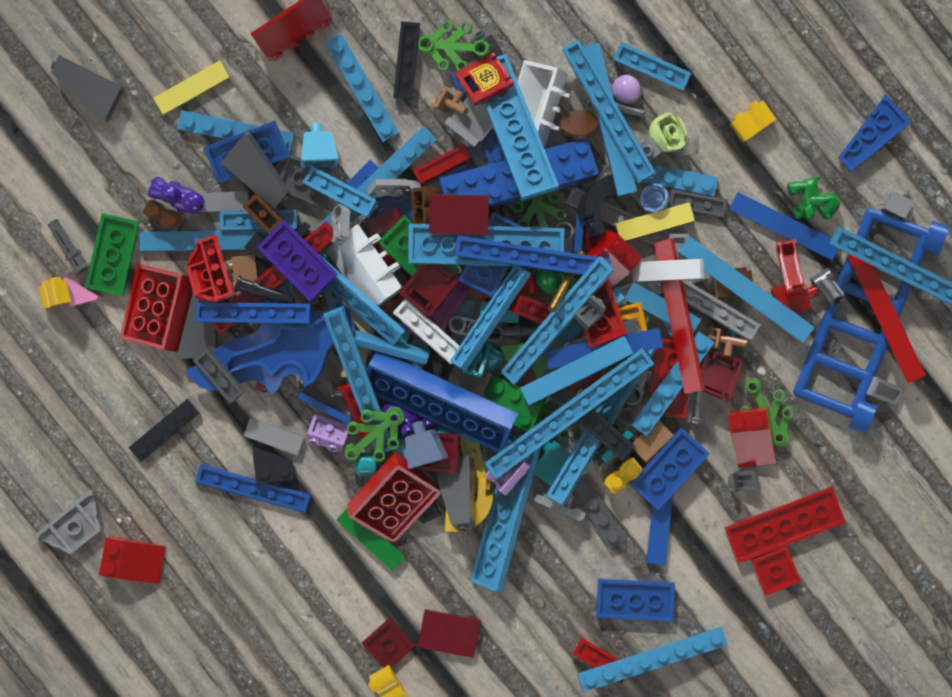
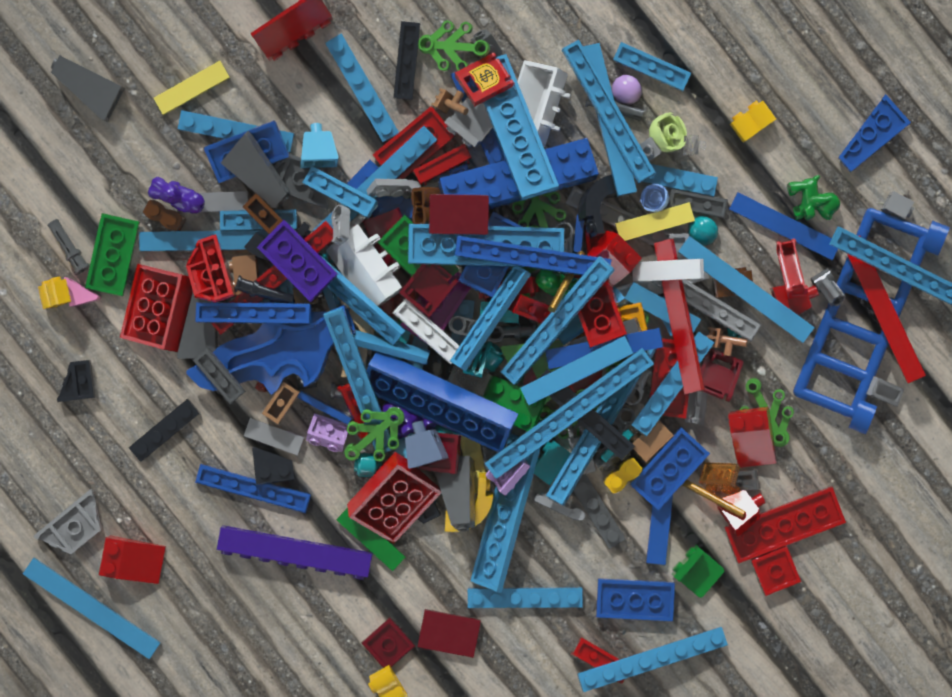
(78, 382): none -> black wing
(91, 608): none -> dark azure tile
(281, 402): none -> medium nougat brick
(294, 551): none -> dark purple brick
(433, 123): none -> red plate
(526, 598): none -> dark azure plate
(579, 124): reddish brown tile -> none
(590, 312): dark grey bracket -> none
(697, 571): none -> green bracket
(703, 230): none -> teal hair
(714, 498): none -> pearl gold bar
(720, 477): none -> clear orange bracket
(746, 503): none -> torso

